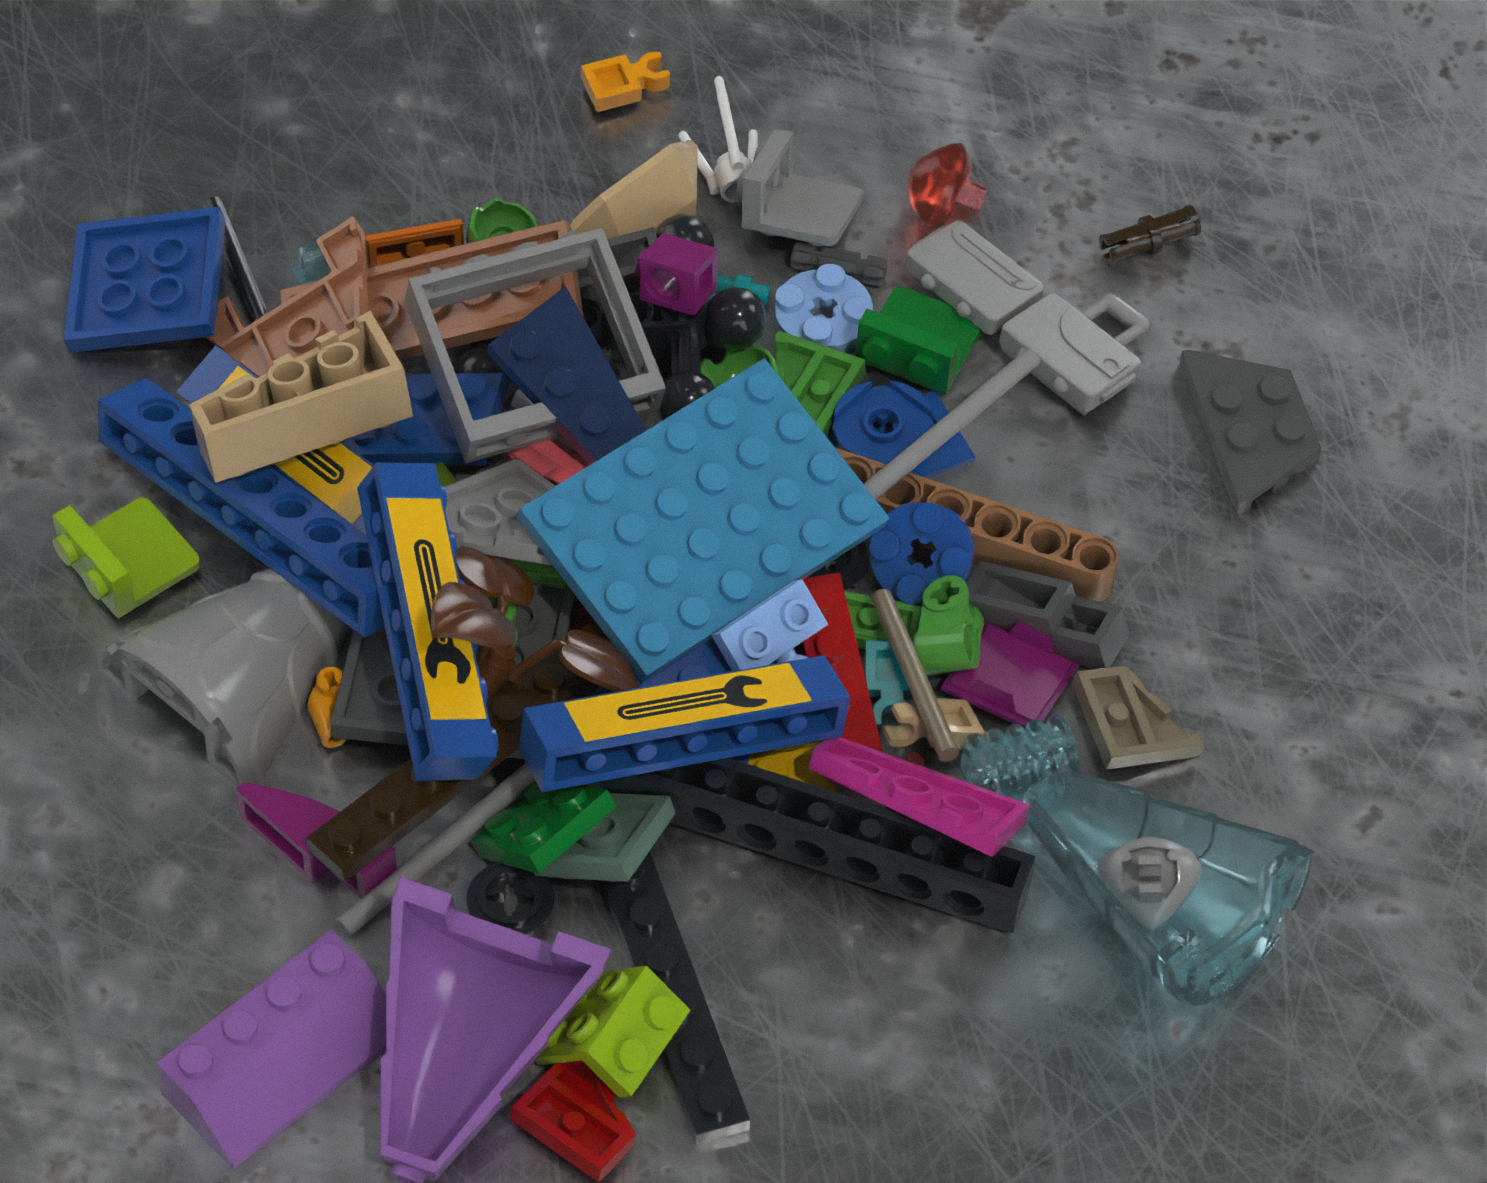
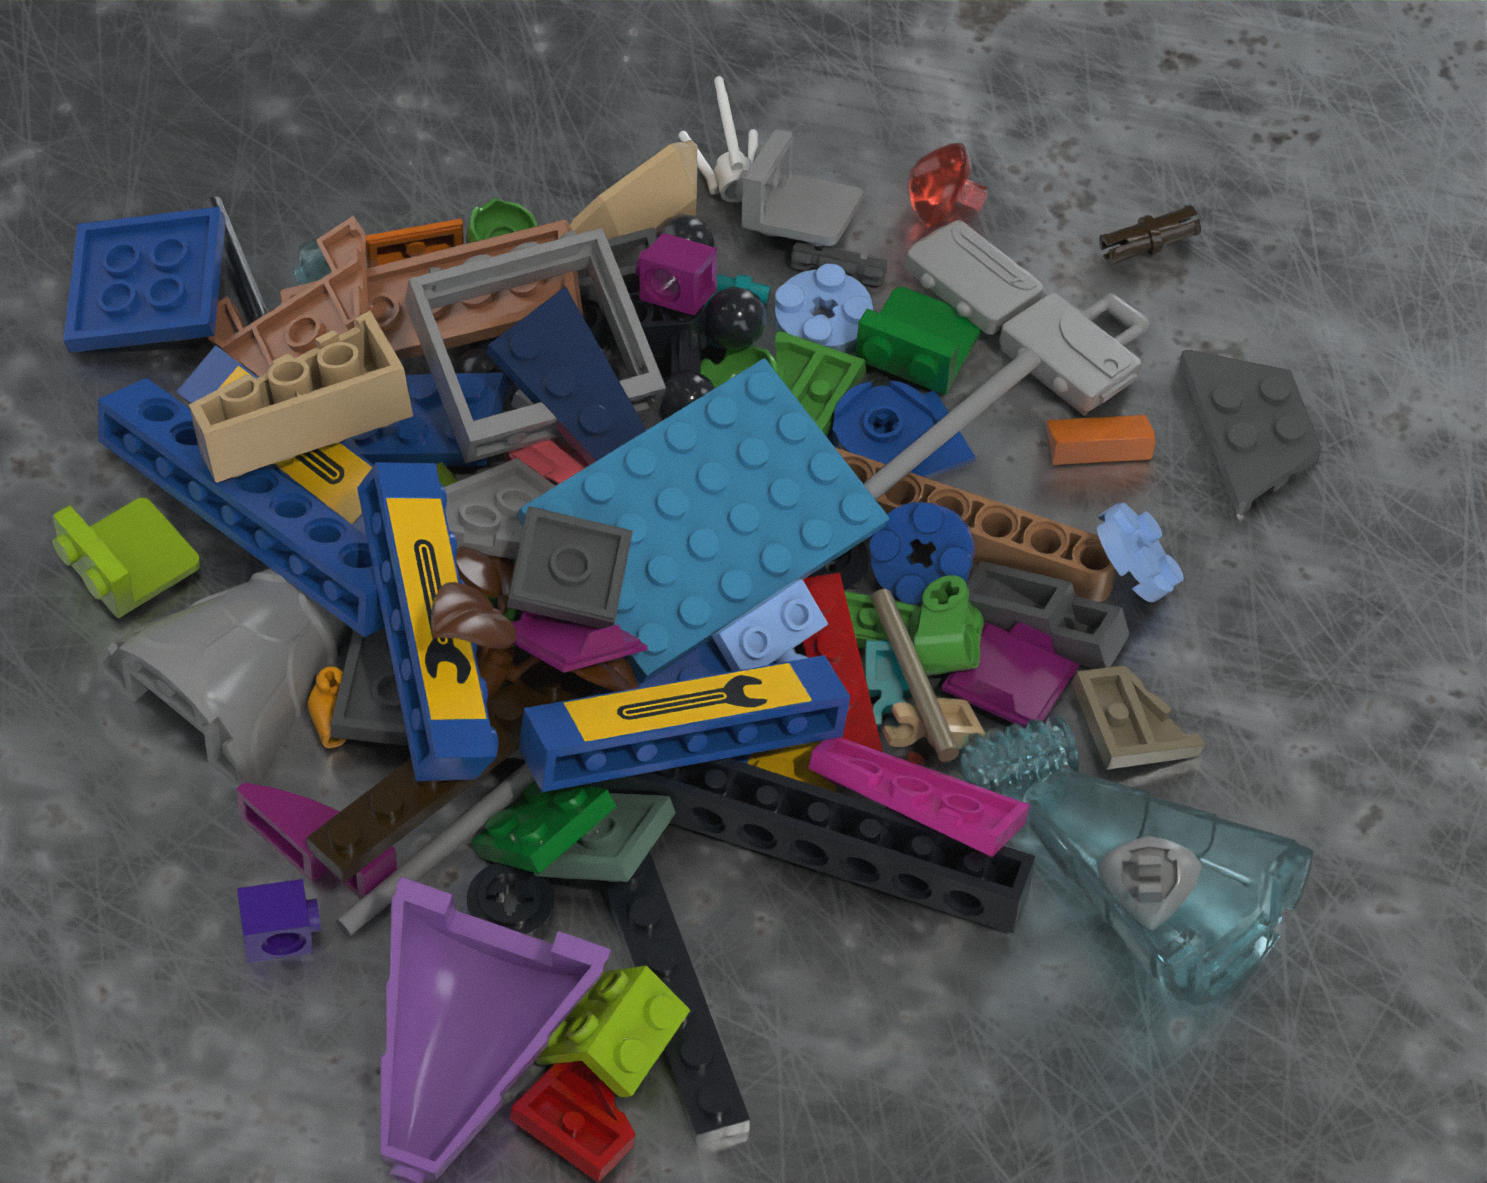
(277, 920): none -> dark purple brick
(278, 1049): medium lavender slope -> none
(569, 568): none -> dark grey plate
(571, 644): none -> magenta piece
(619, 83): light orange plate -> none
(1100, 439): none -> orange slope
(1134, 547): none -> light blue plate

